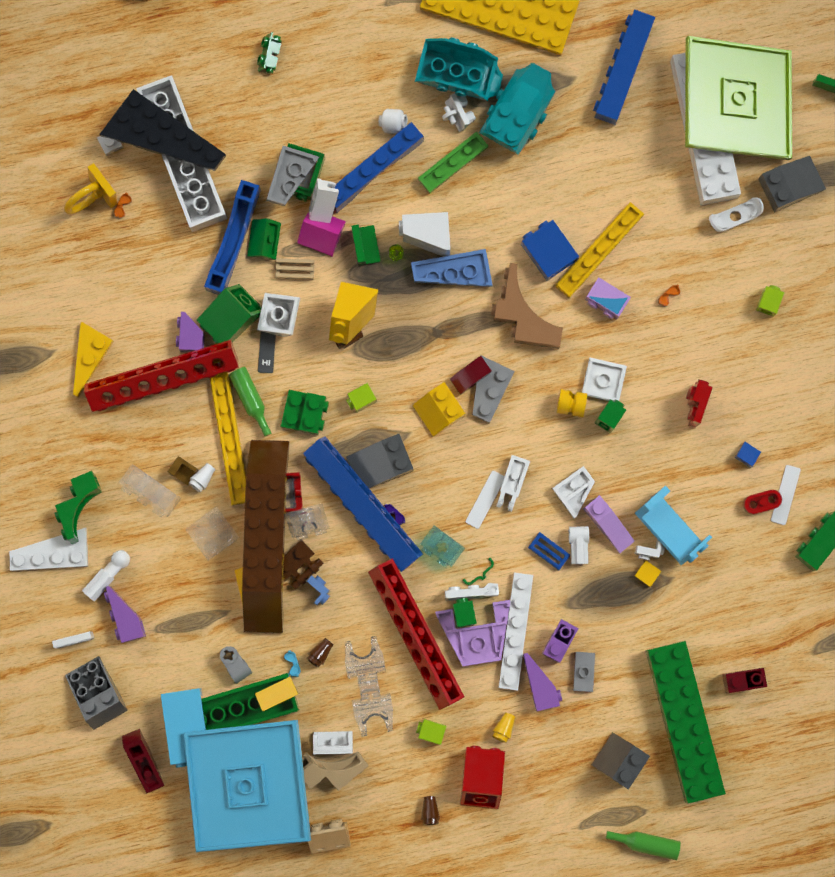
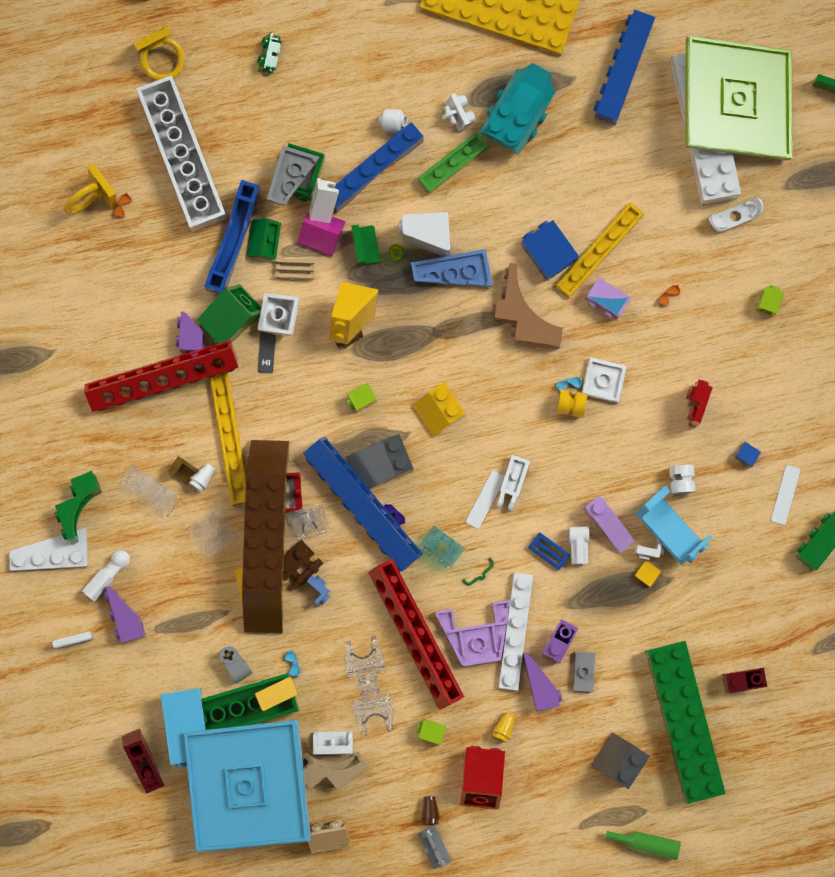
(90, 352): yellow wing -> none
(95, 693): dark grey slope -> none
(109, 145): white plate -> none
(154, 41): none -> yellow tile
(154, 130): black wing -> none
(250, 397): bright green piece -> none
(304, 412): green plate -> none
(319, 654): reddish brown cone -> none
(434, 847): none -> light grey hinge
(459, 68): teal slope -> none
(464, 613): green brick -> none
(470, 375): dark red slope -> none
(472, 592): white hinge -> none
(491, 390): light grey wing -> none
(574, 490): white wing -> none
(575, 382): none -> medium azure piece
(611, 415): green brick -> none
(681, 472): none -> white wheel
(762, 502): red plate -> none
(791, 183): dark grey slope -> none

